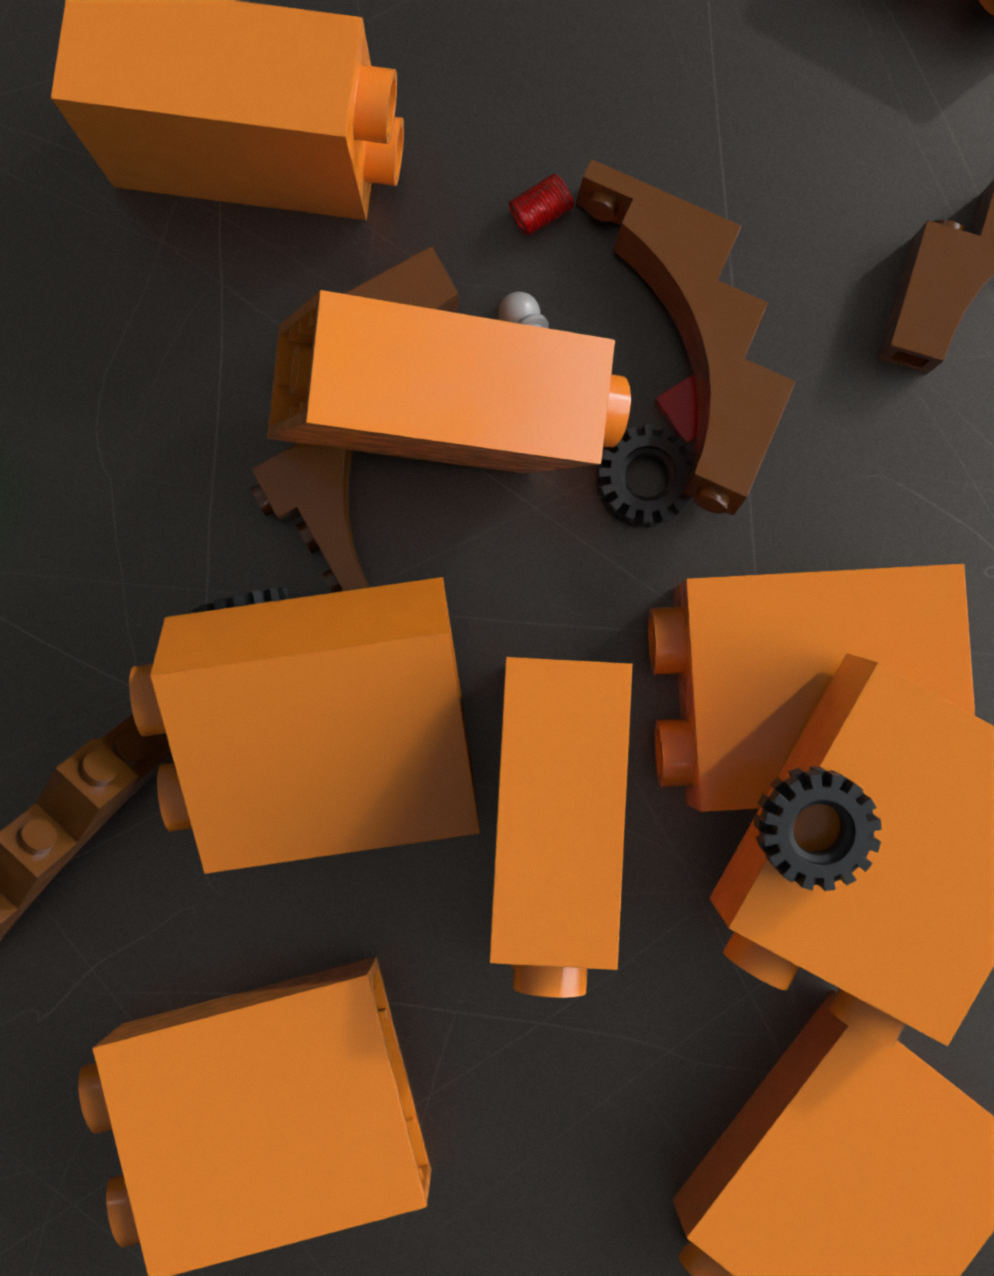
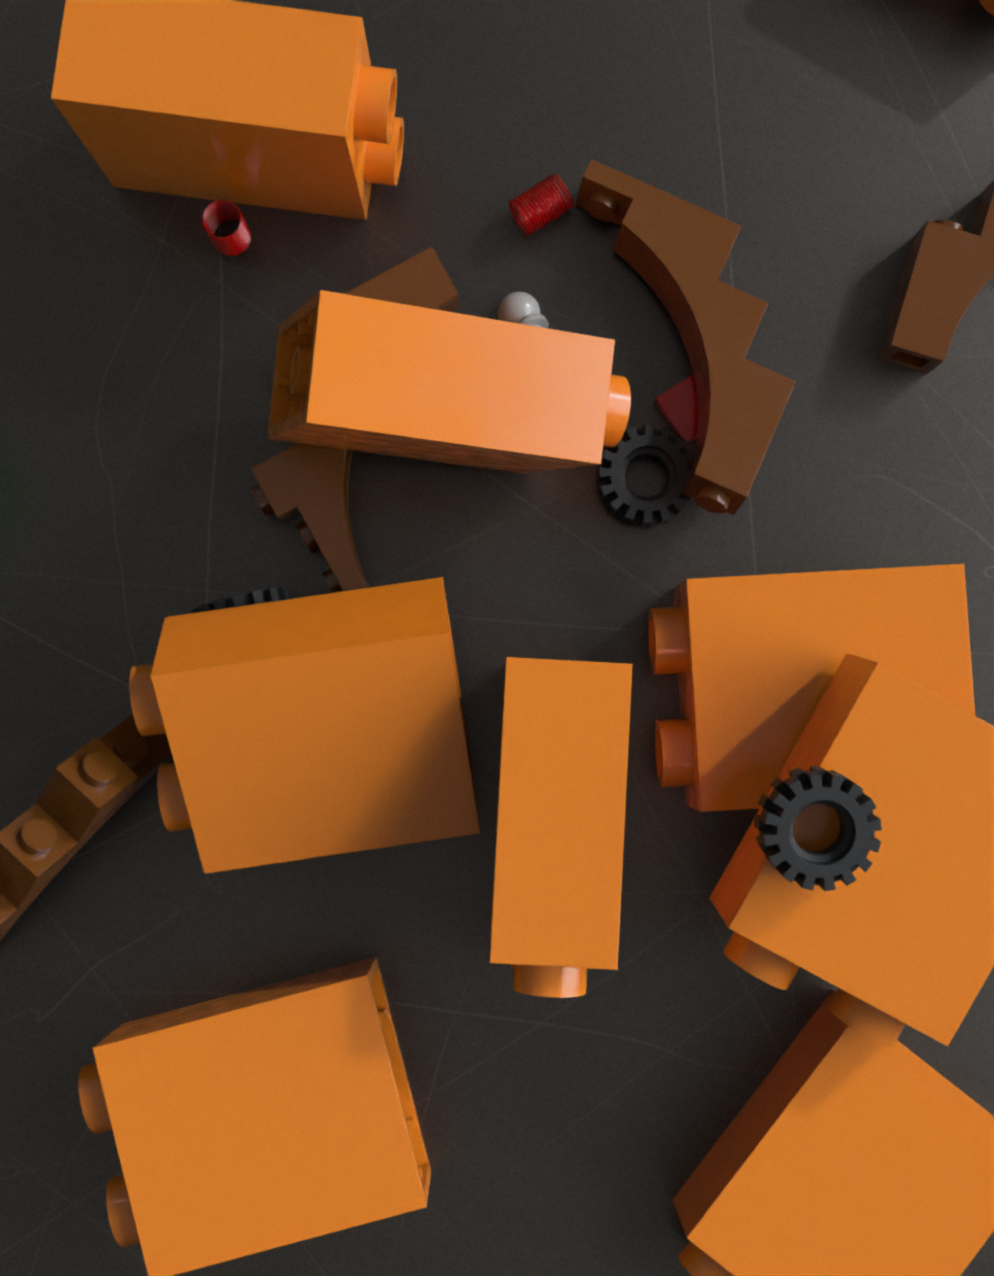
(219, 212): none -> red piece

